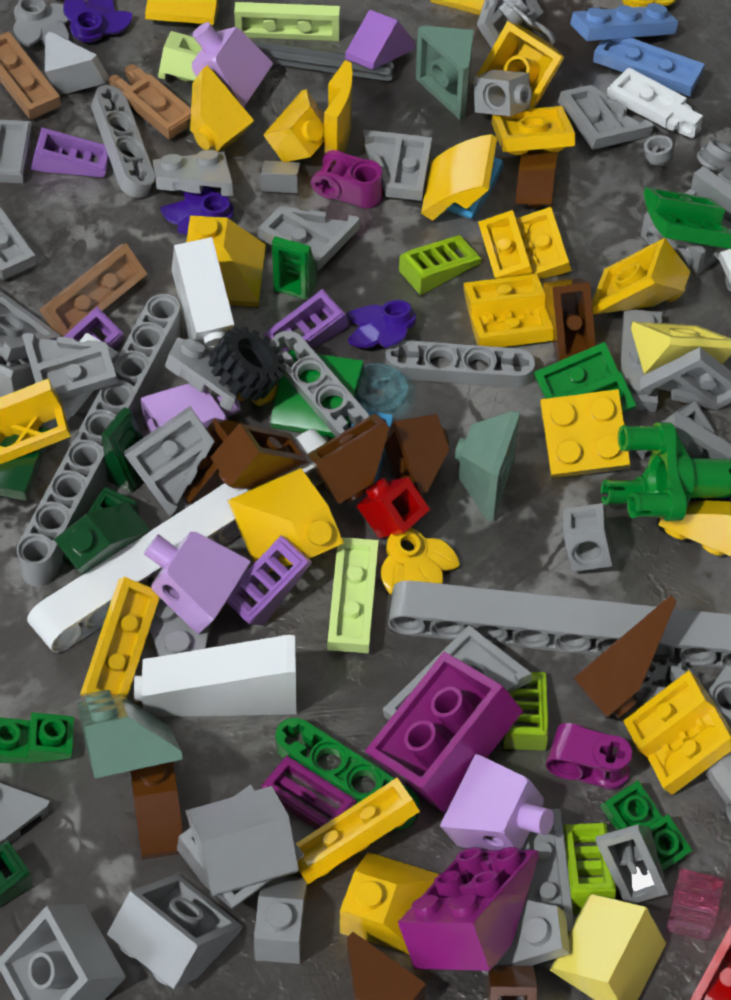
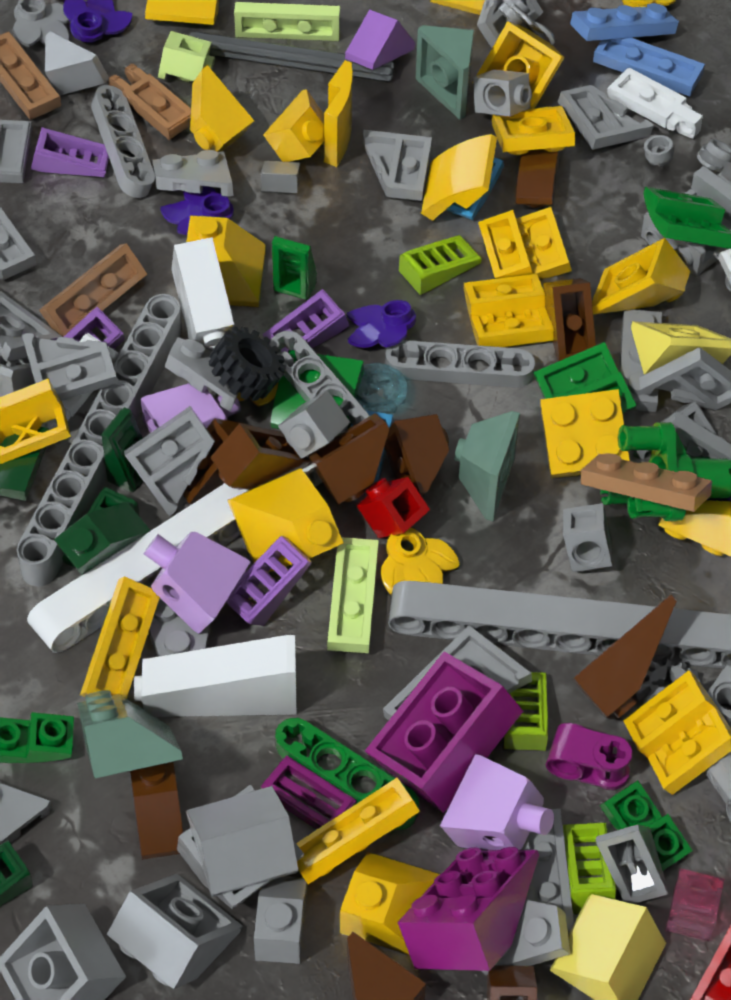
(232, 59): lavender torso -> none
(309, 228): light grey wing -> none
(314, 424): none -> light grey brick
(351, 178): magenta piece -> none
(646, 482): none -> medium nougat plate

